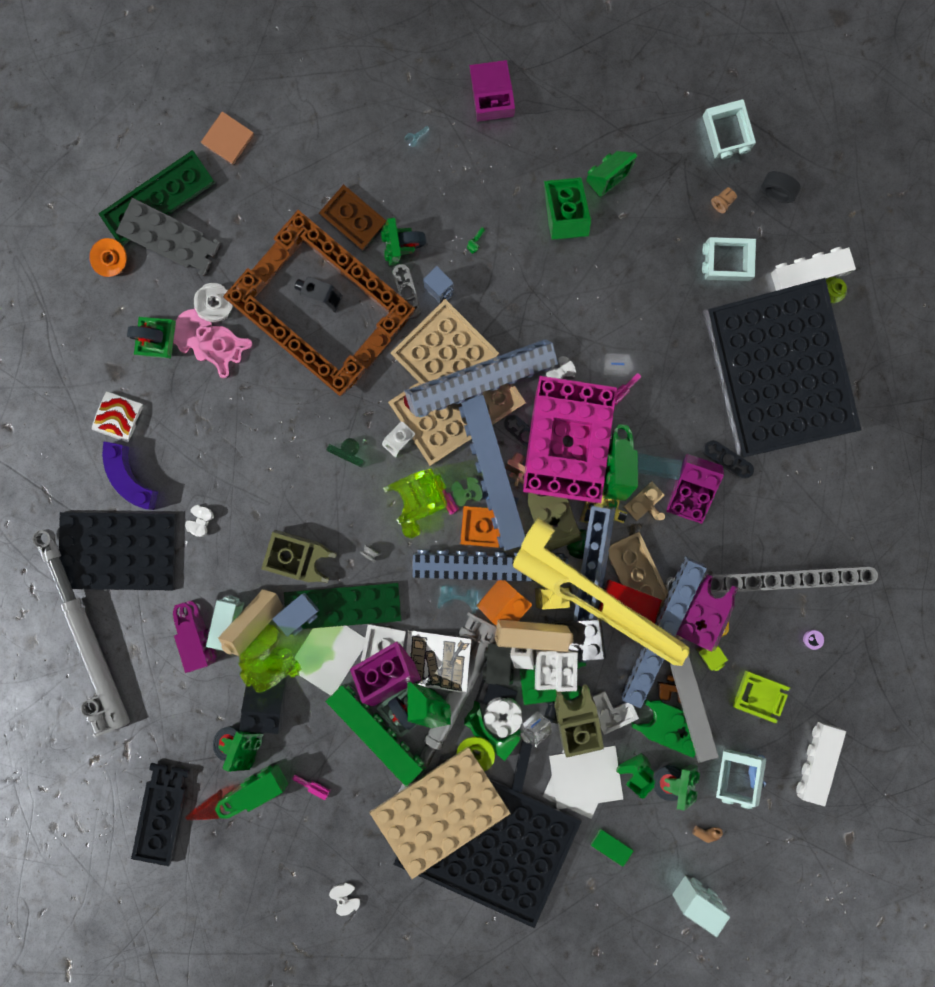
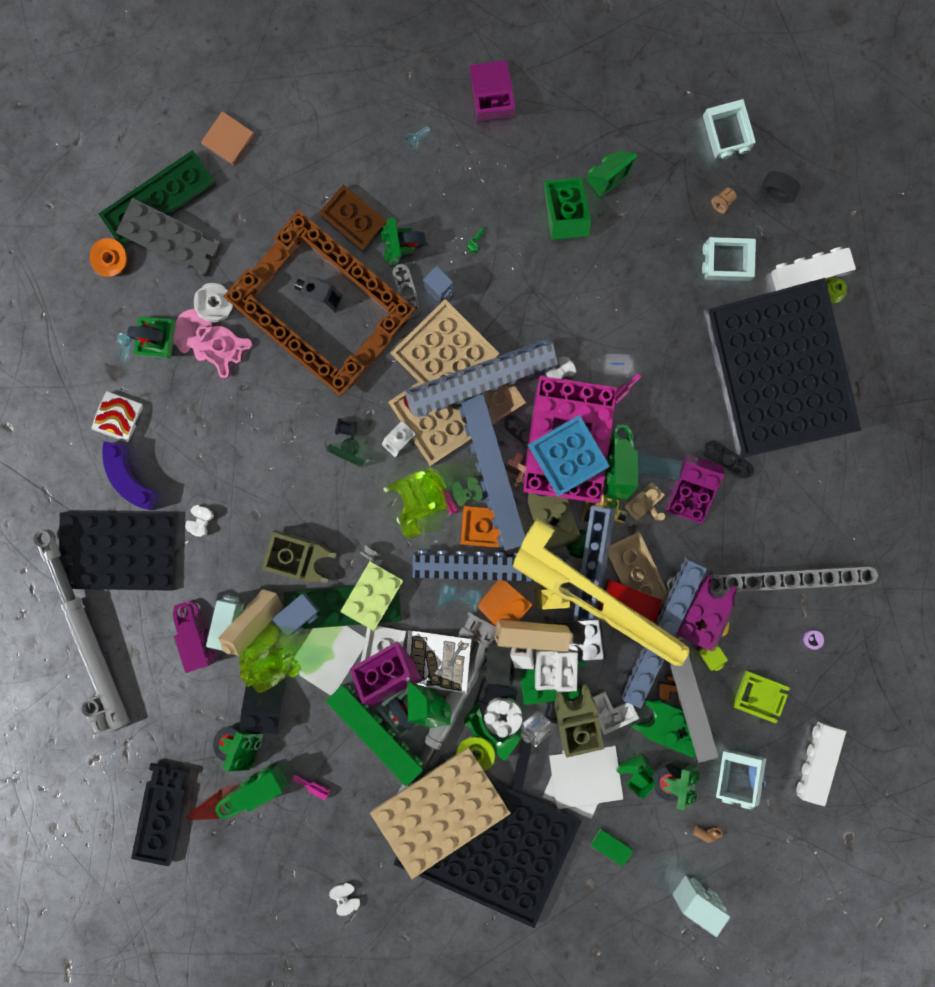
(125, 341): none -> clear light blue hand
(346, 428): none -> black bush
(371, 595): none -> yellowish green plate
(568, 455): none -> dark azure plate

